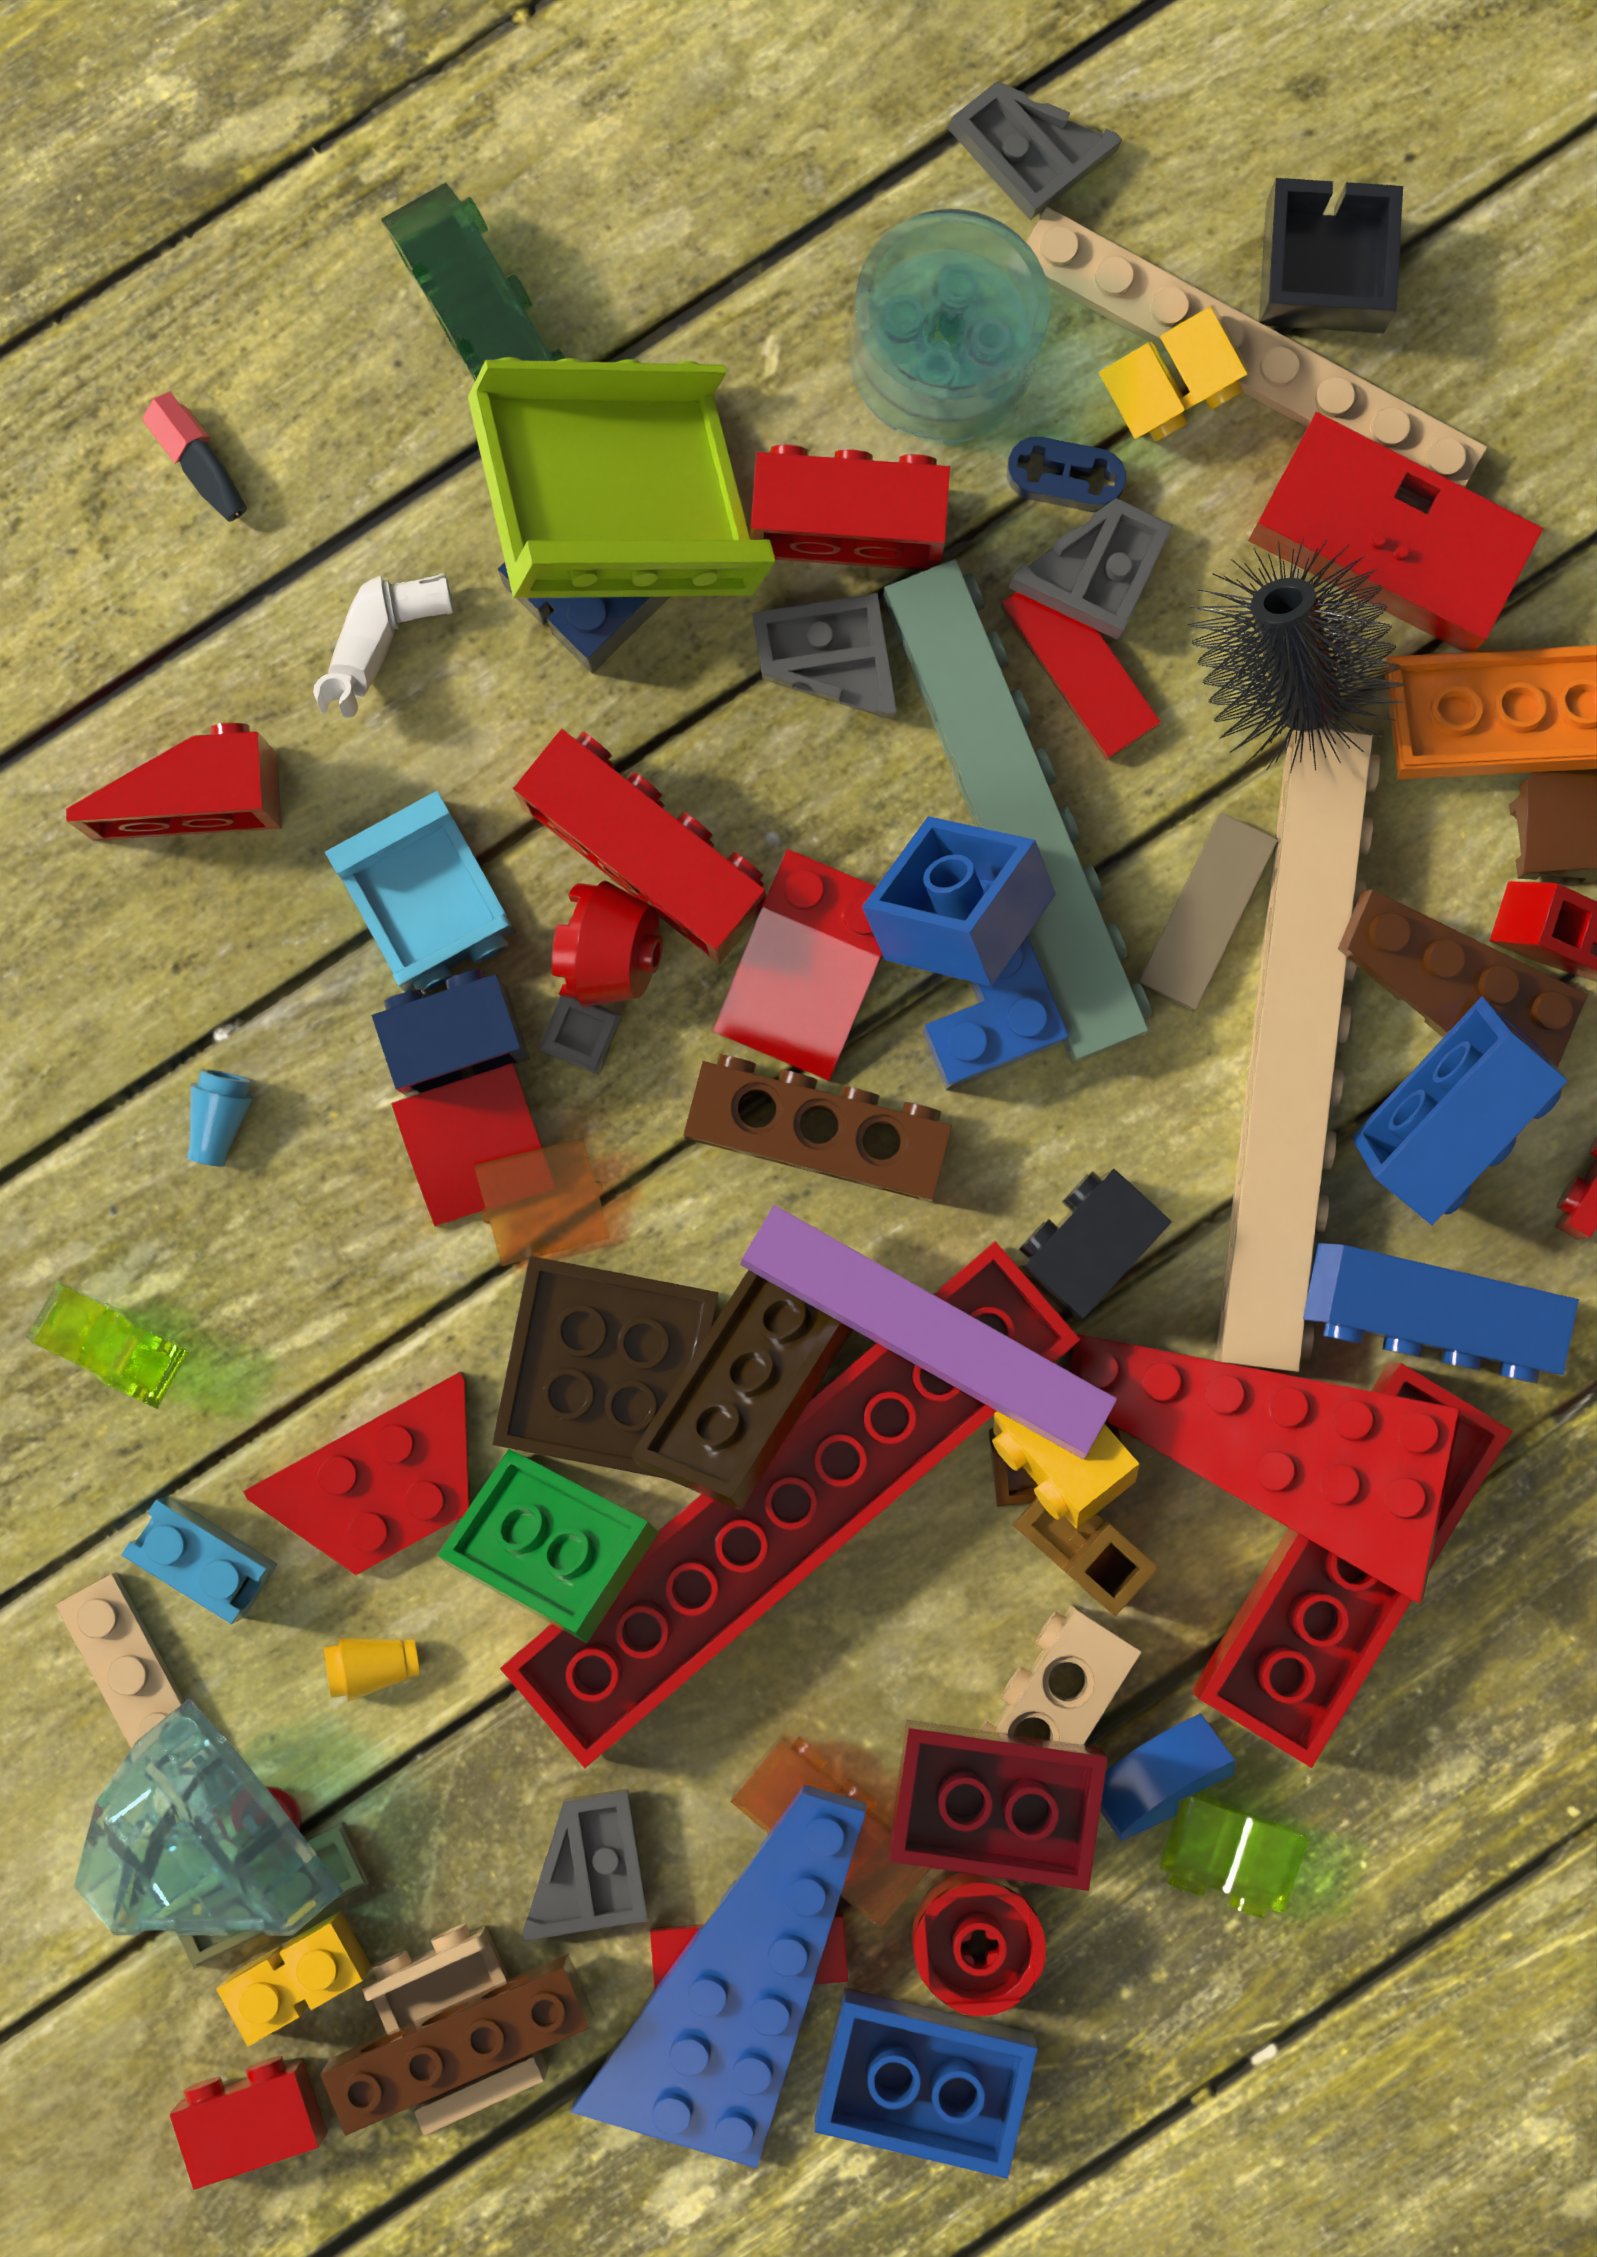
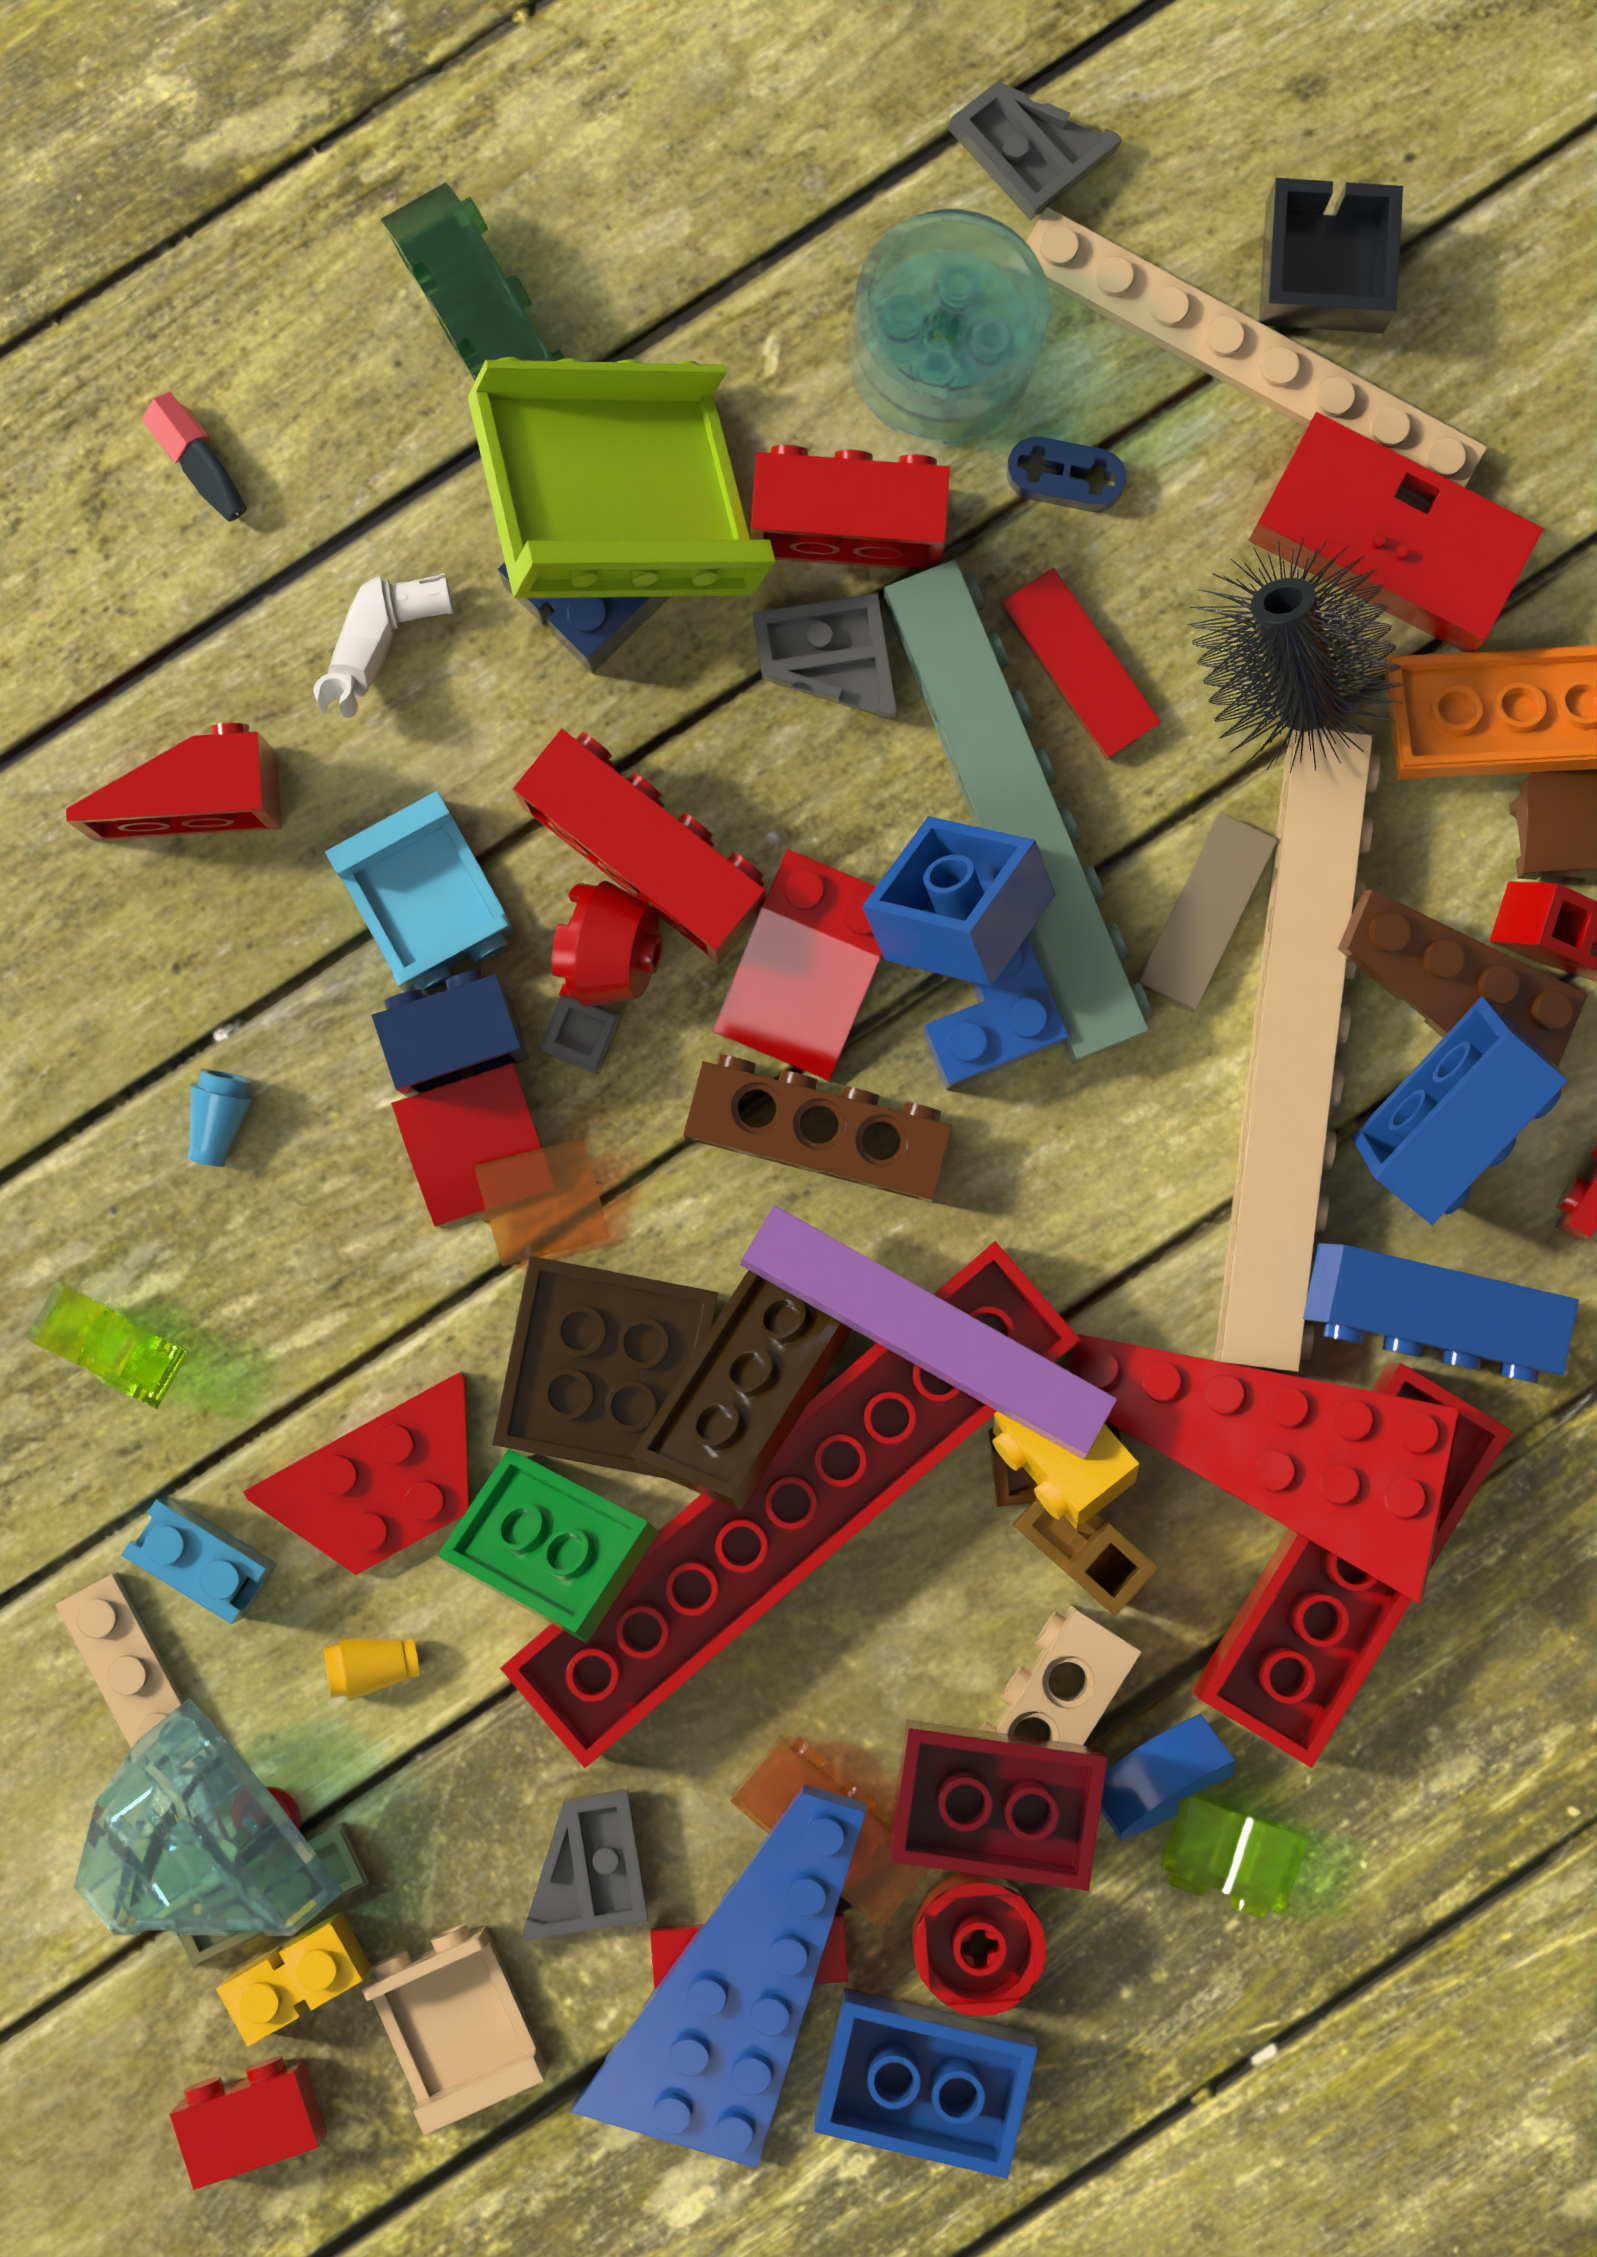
(457, 2044): reddish brown brick -> none
(1093, 1243): black piece -> none
(1097, 568): dark grey wing -> none
(1147, 389): yellow piece -> none

